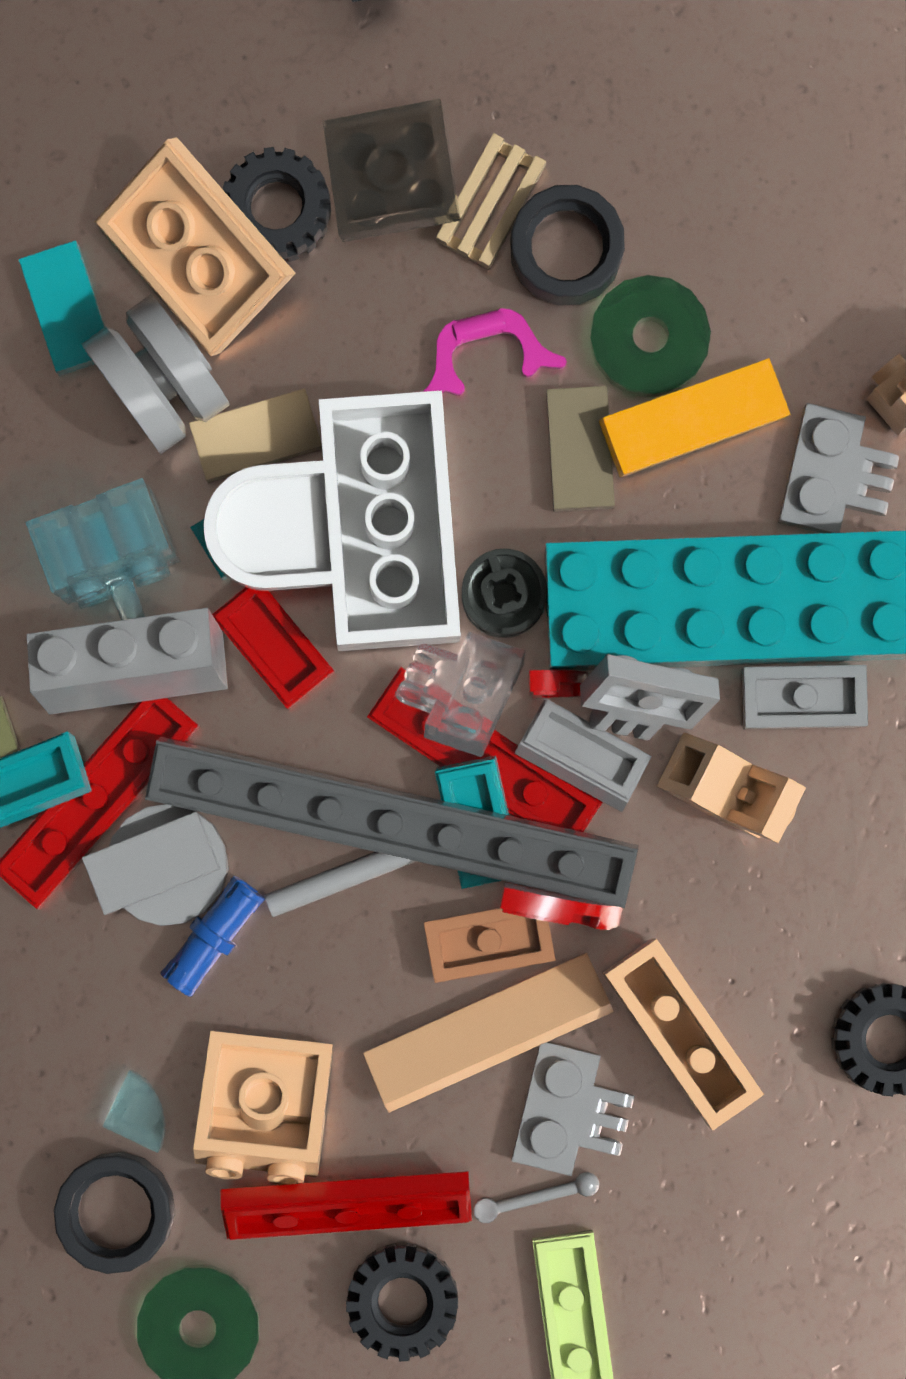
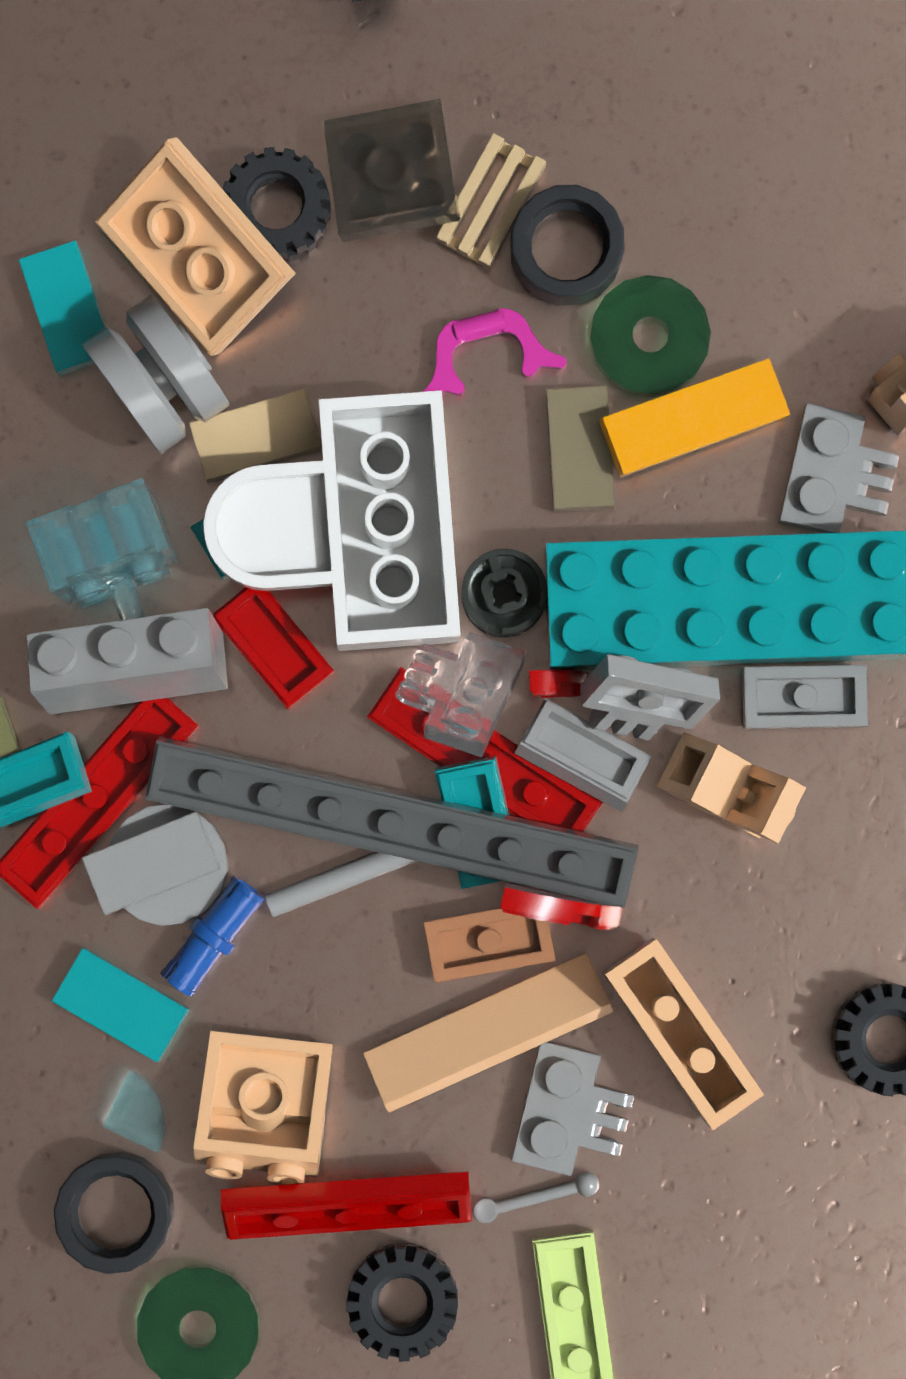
(120, 1004): none -> teal tile

